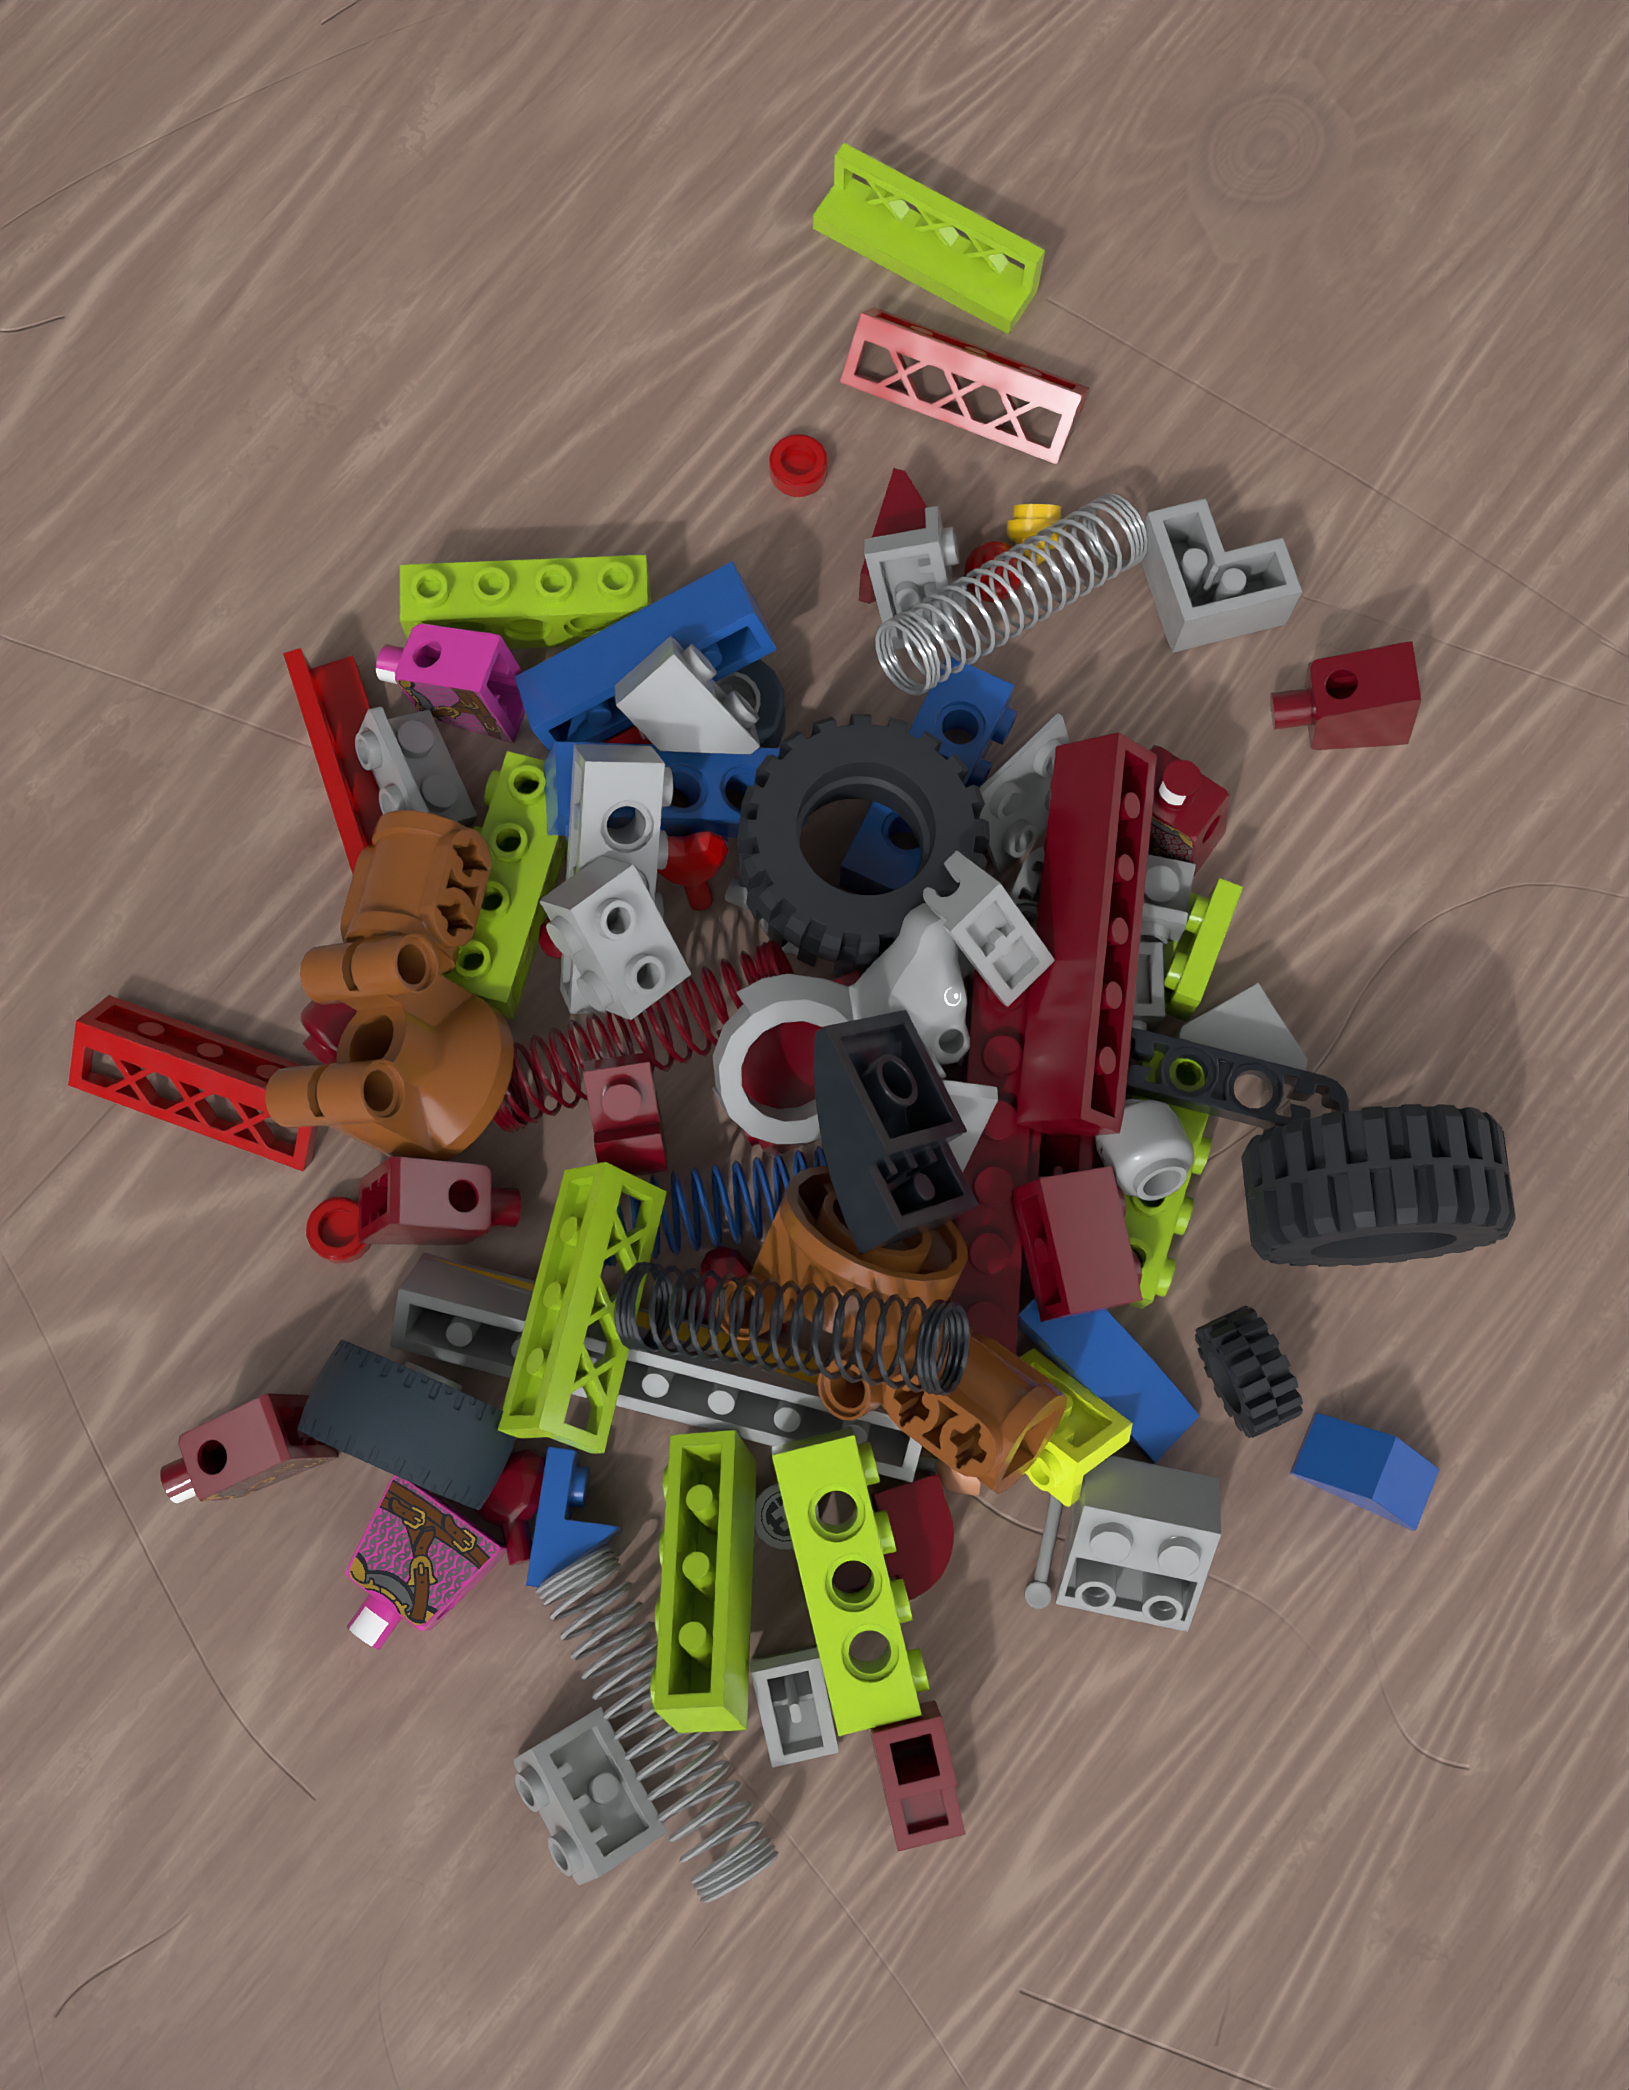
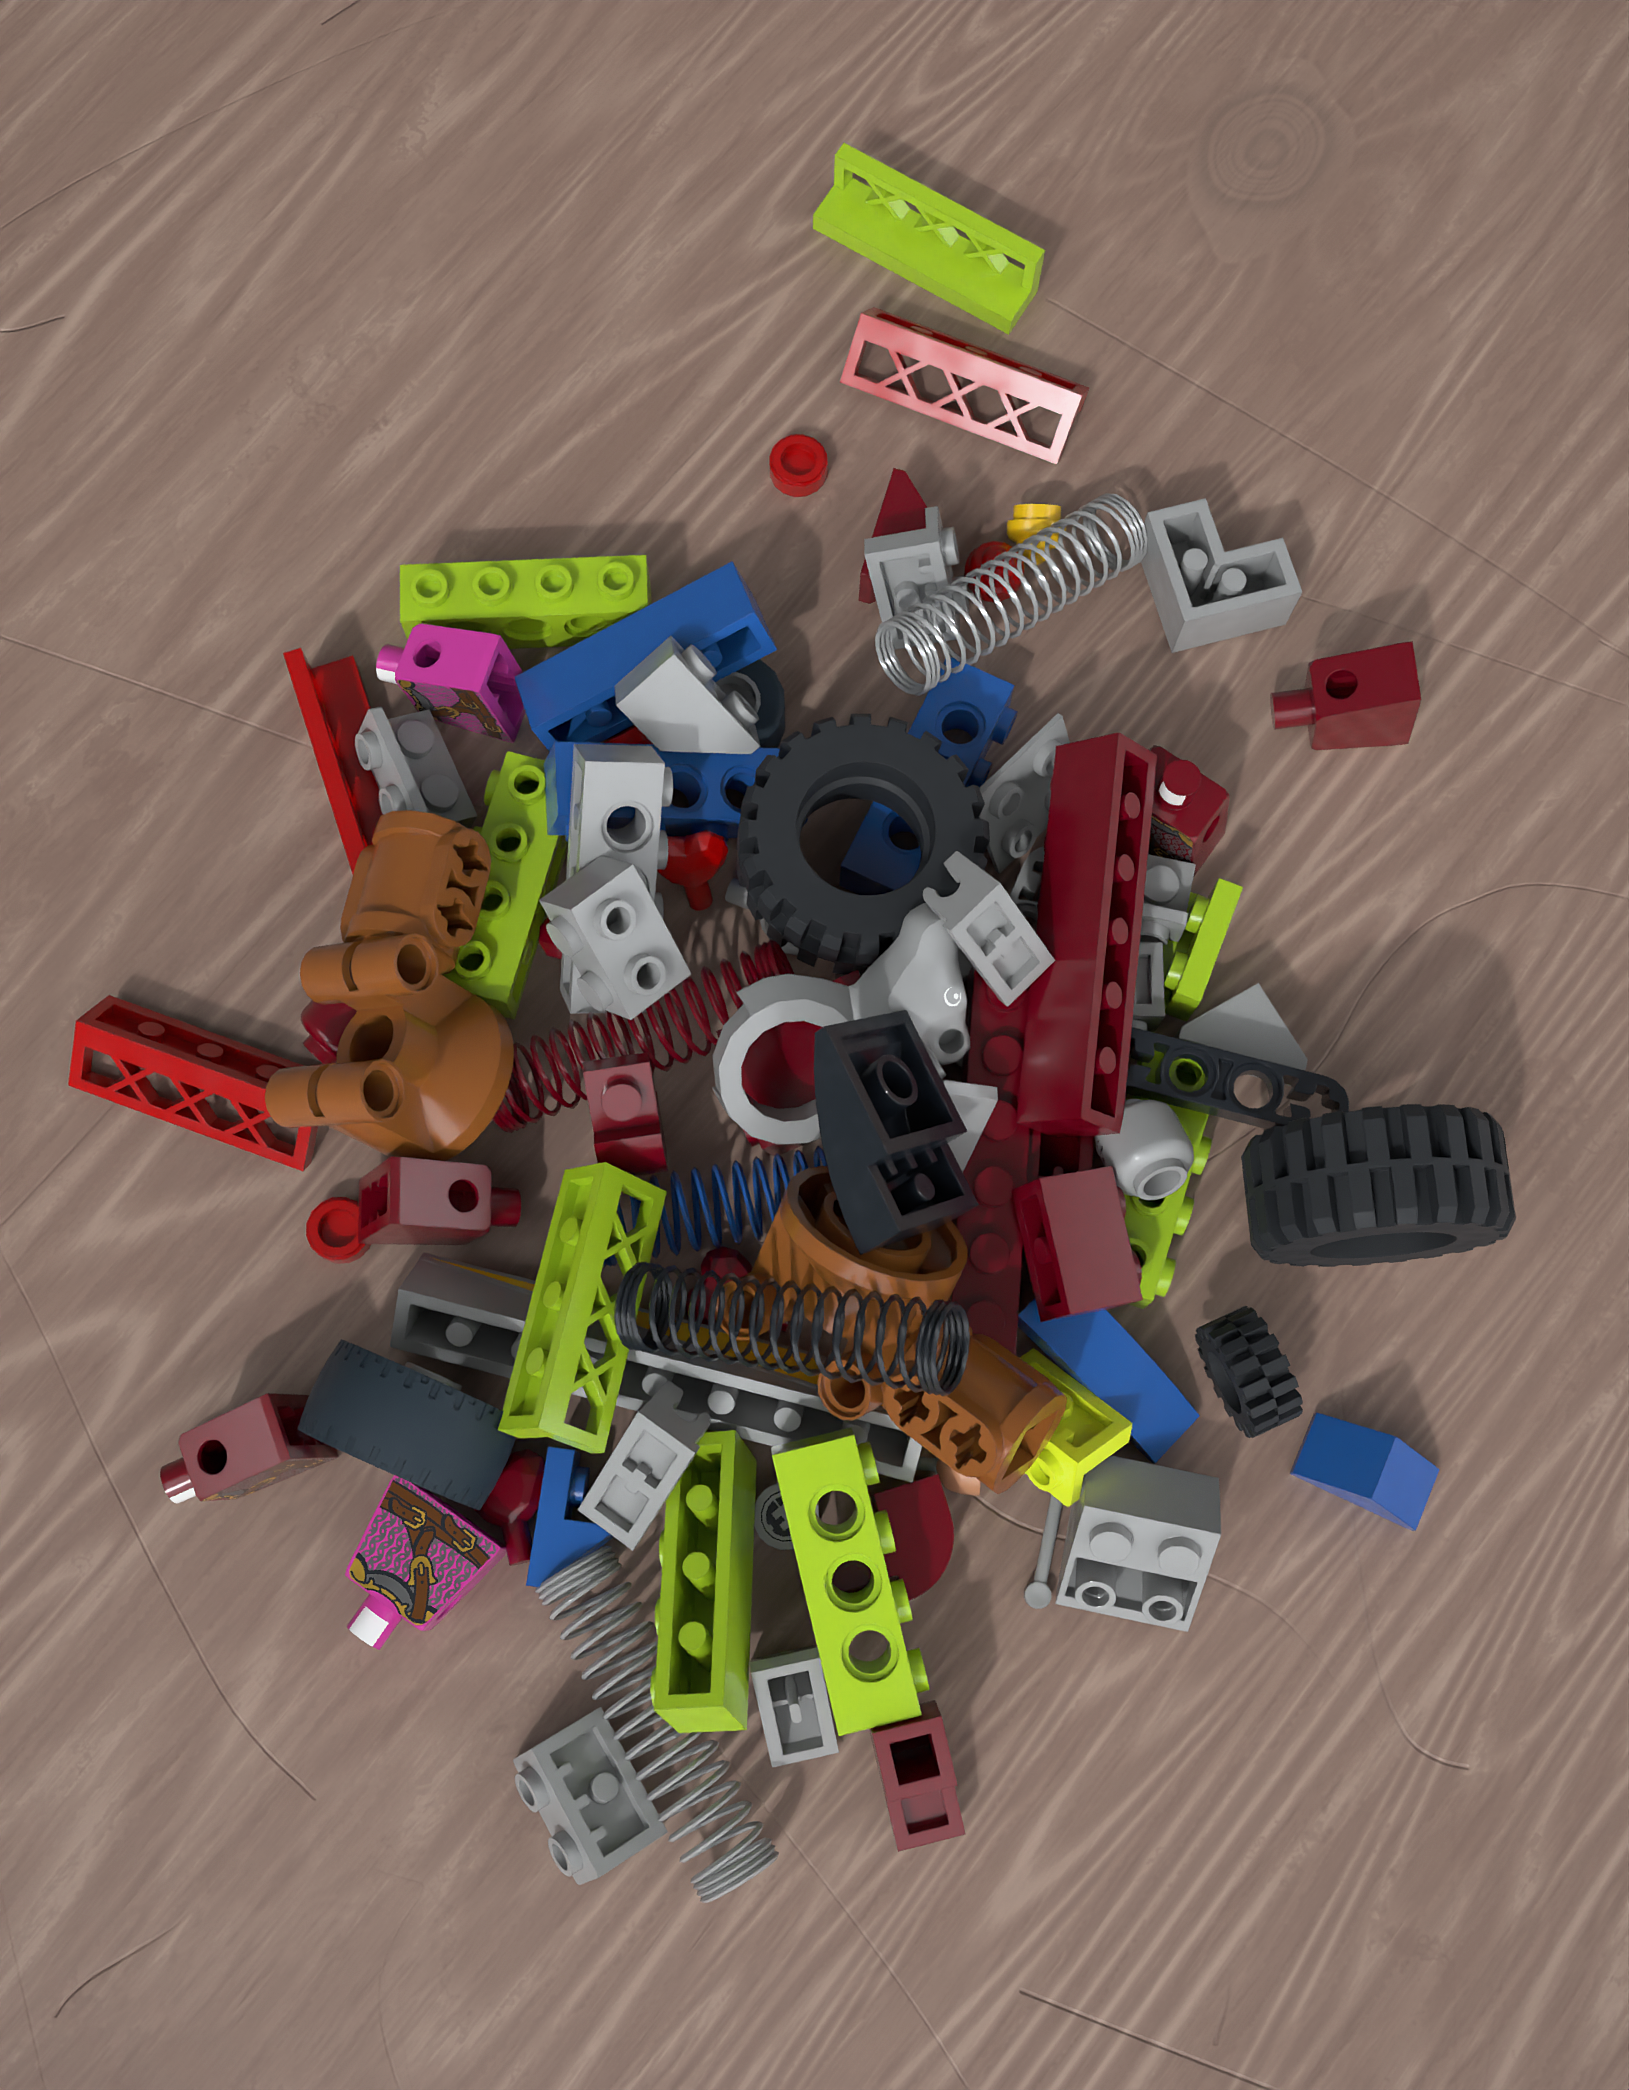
(644, 1467): none -> light grey hinge

